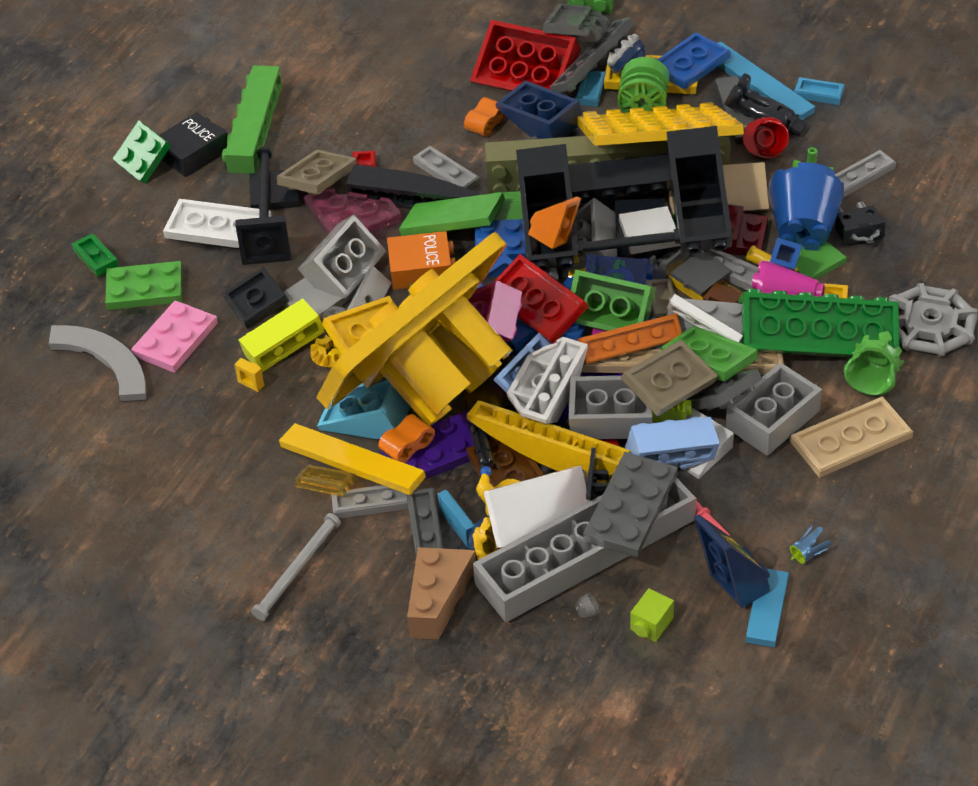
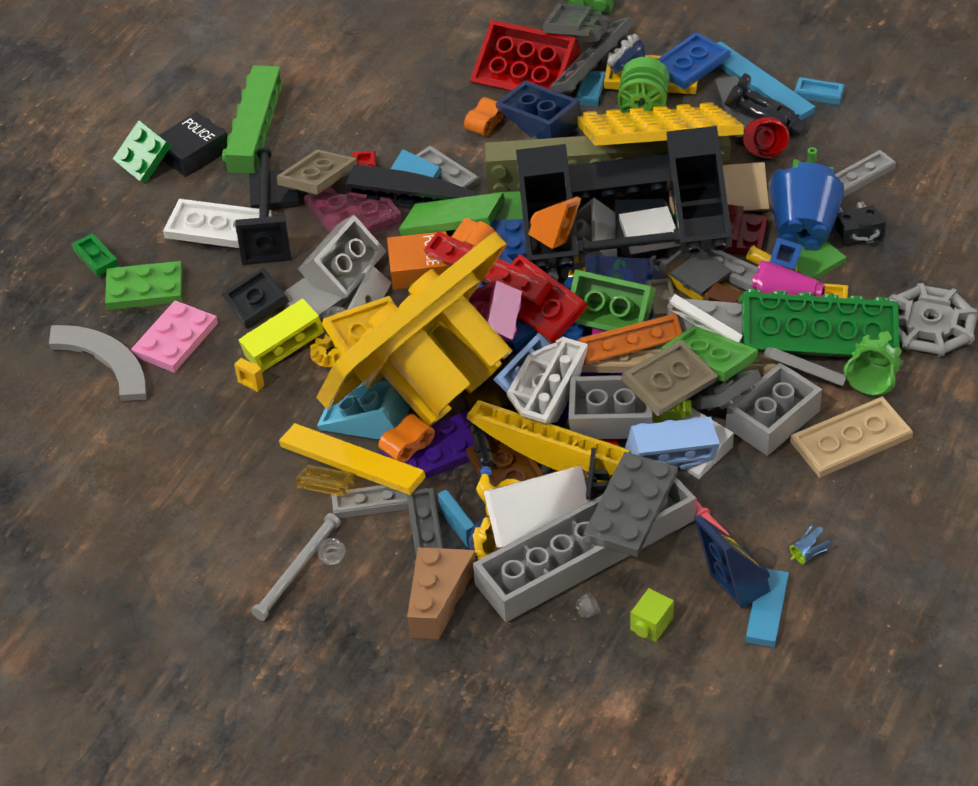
(331, 551): none -> clear plate
(411, 163): none -> dark azure tile
(450, 250): none -> red tile
(472, 232): none -> orange axle
(804, 365): none -> light grey tile

